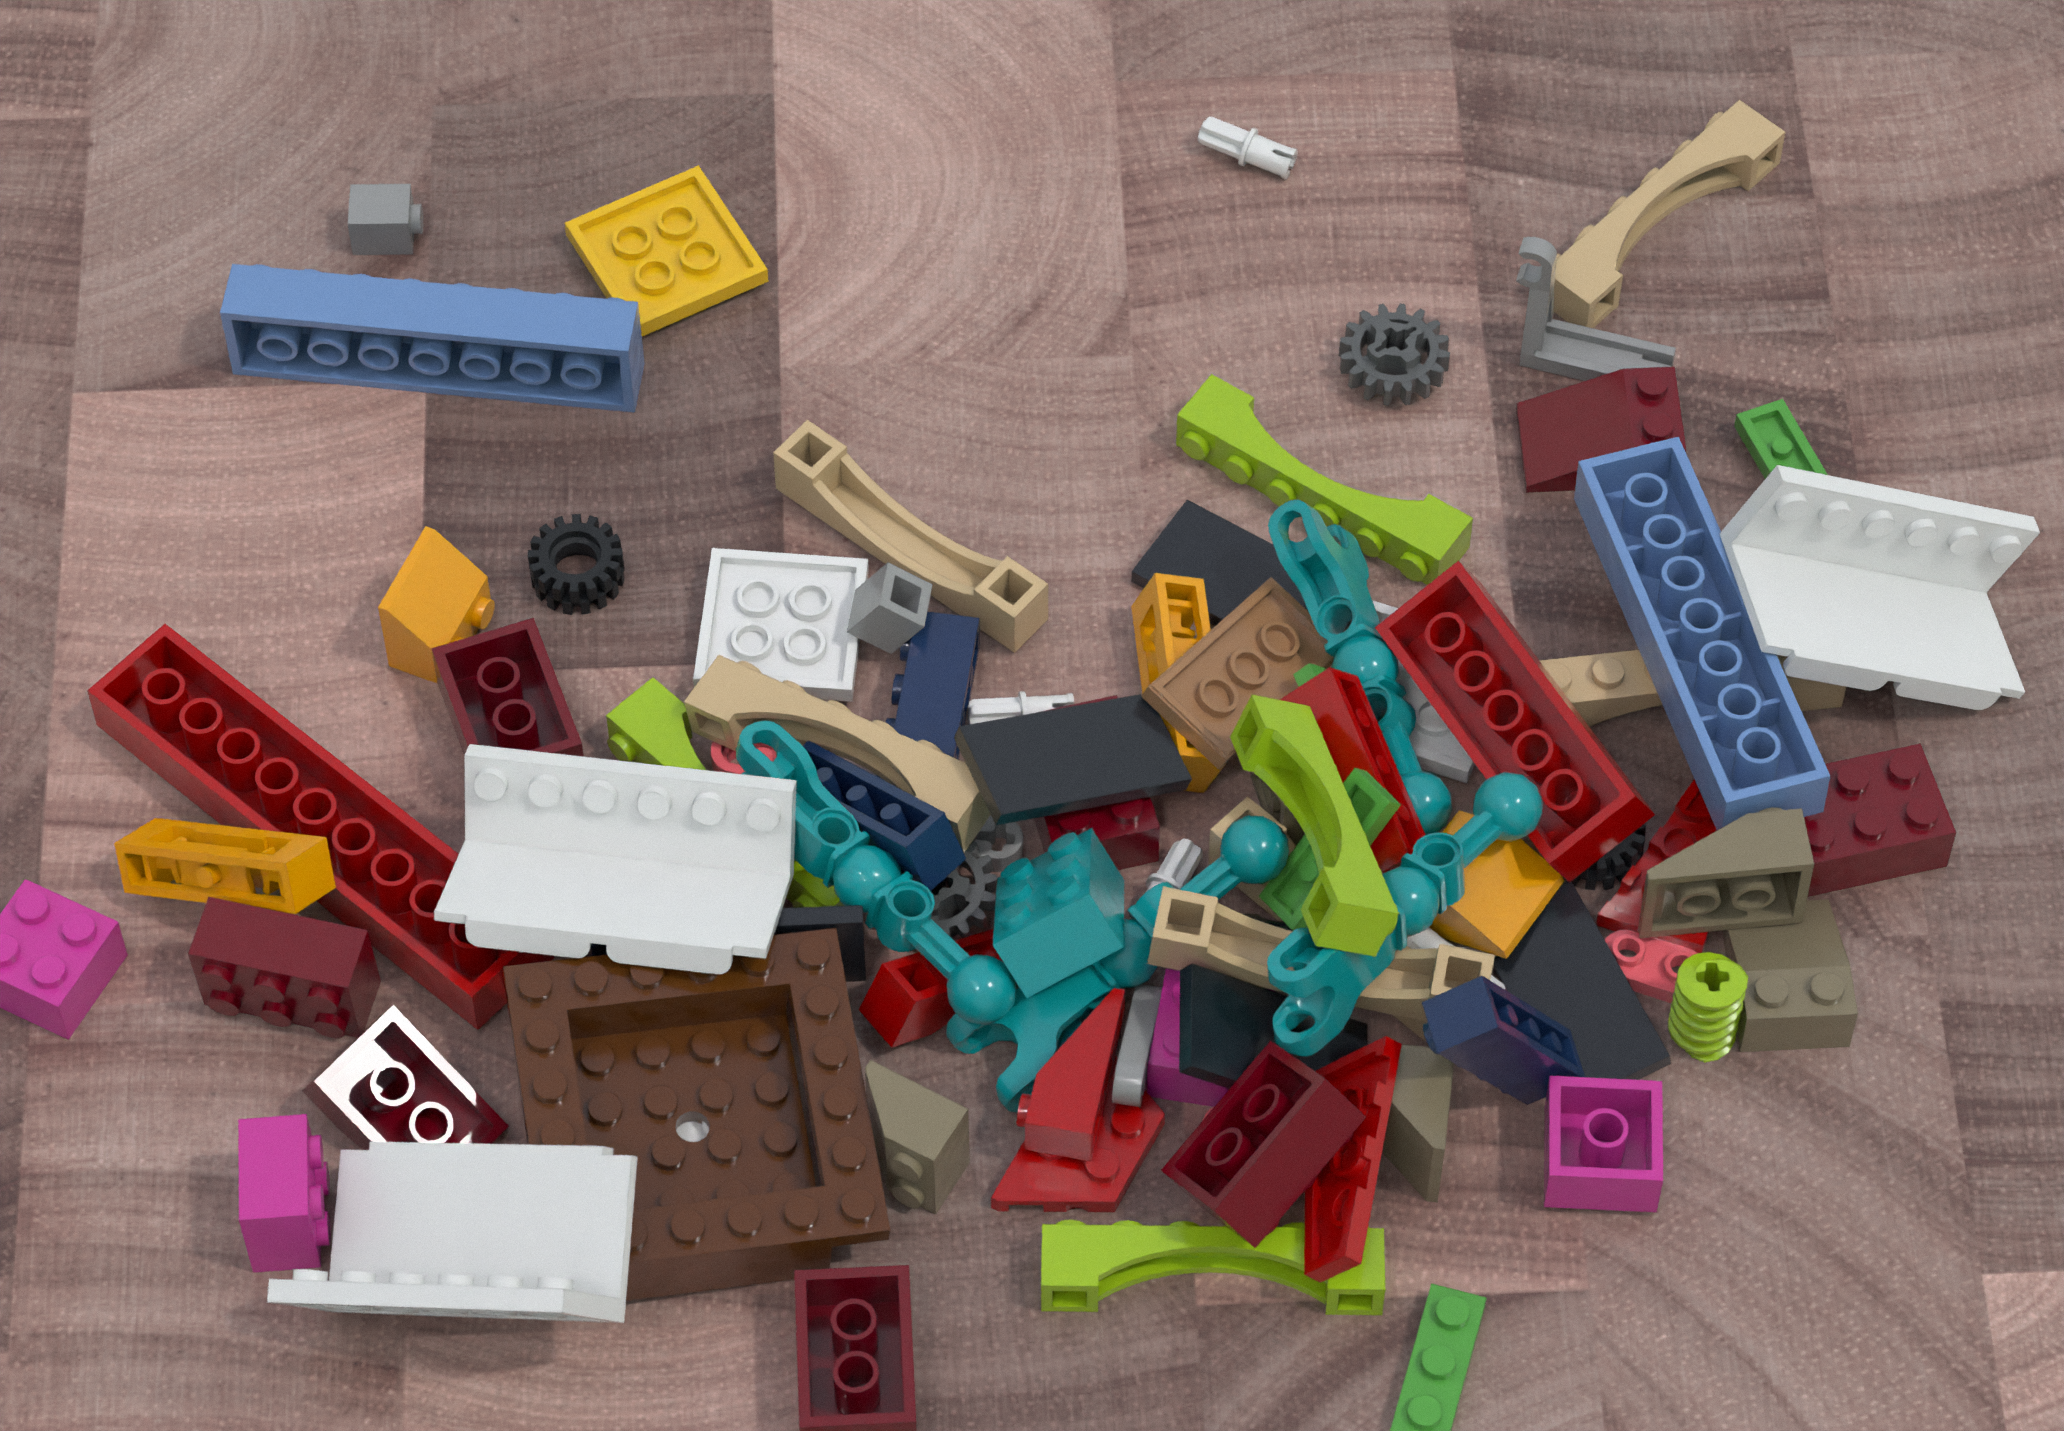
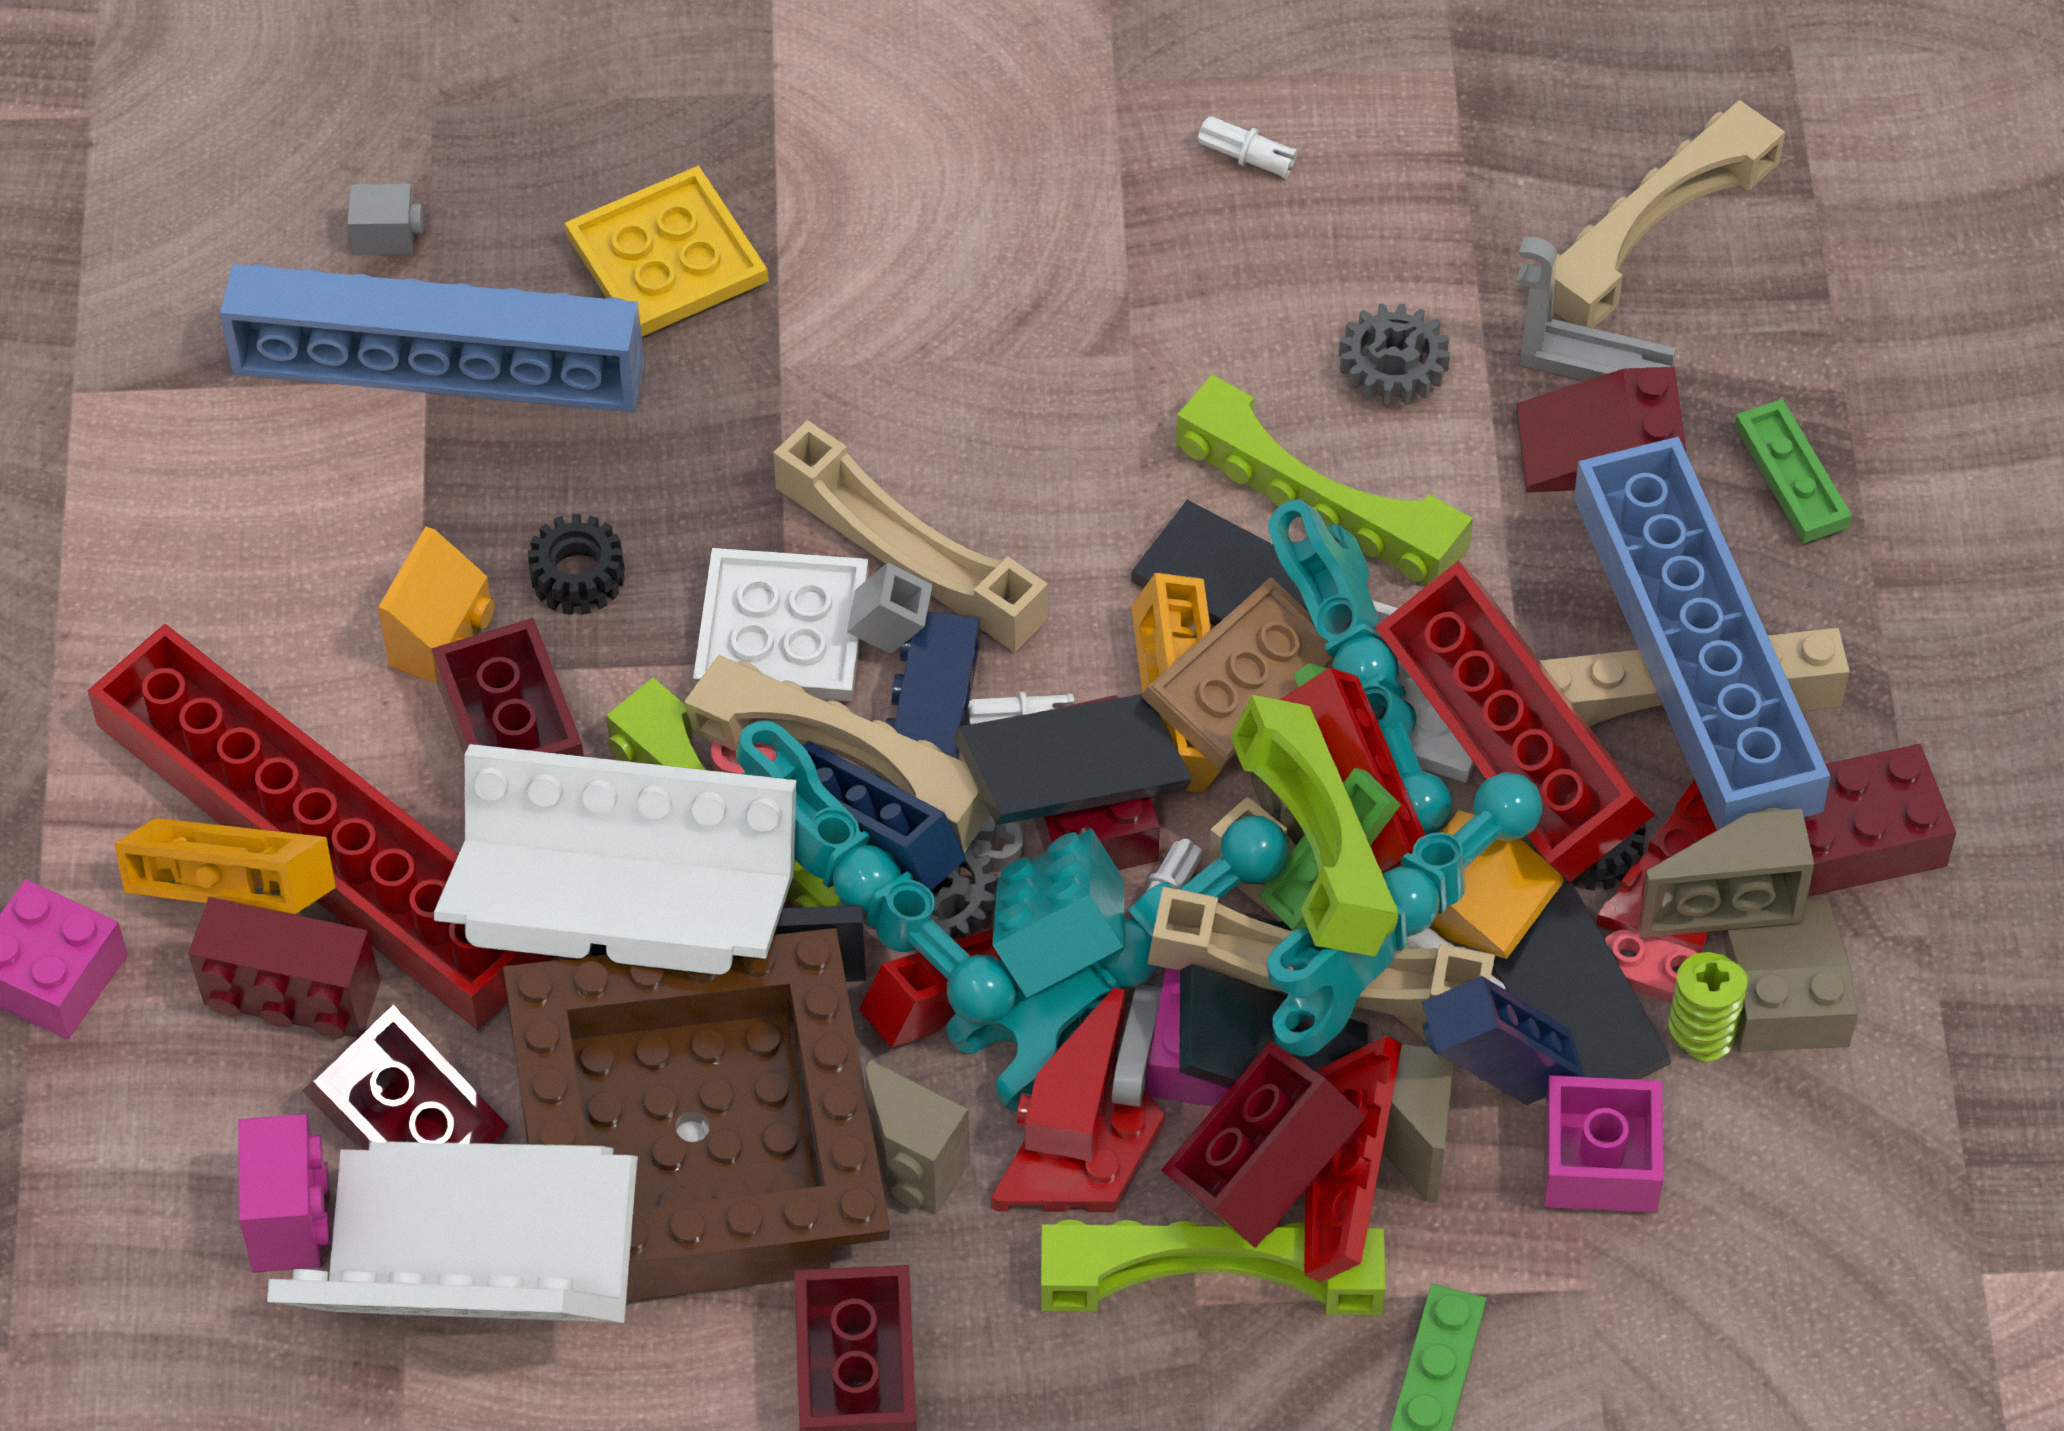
(1878, 586): white piece -> none

